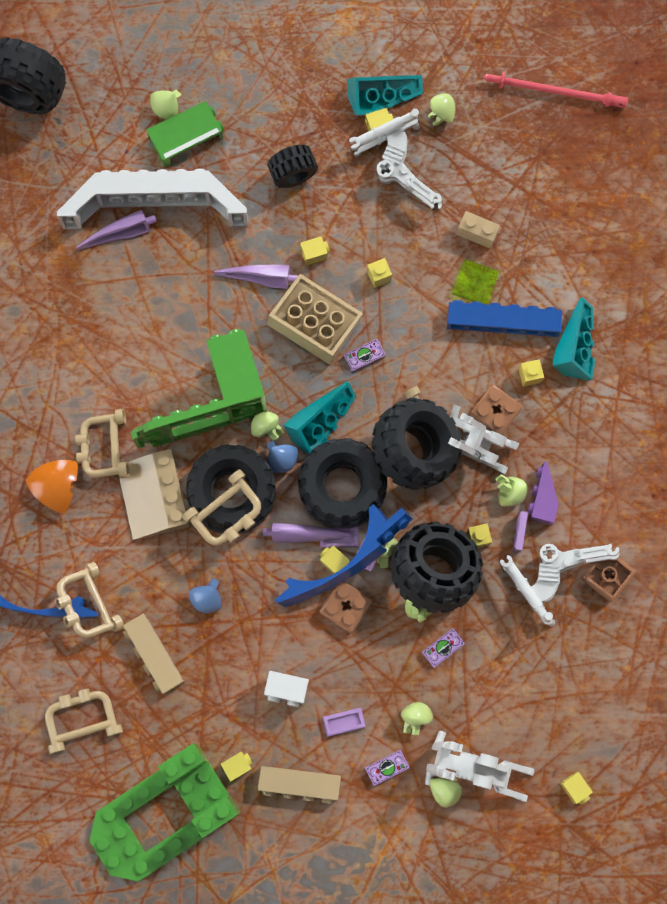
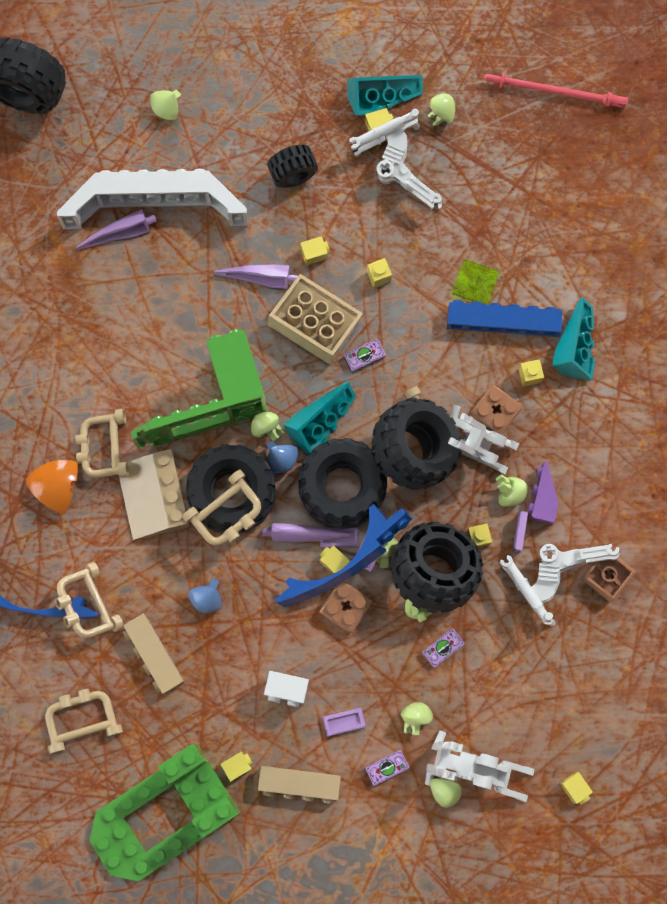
(184, 131): bright green panel -> none
(478, 229): tan brick -> none

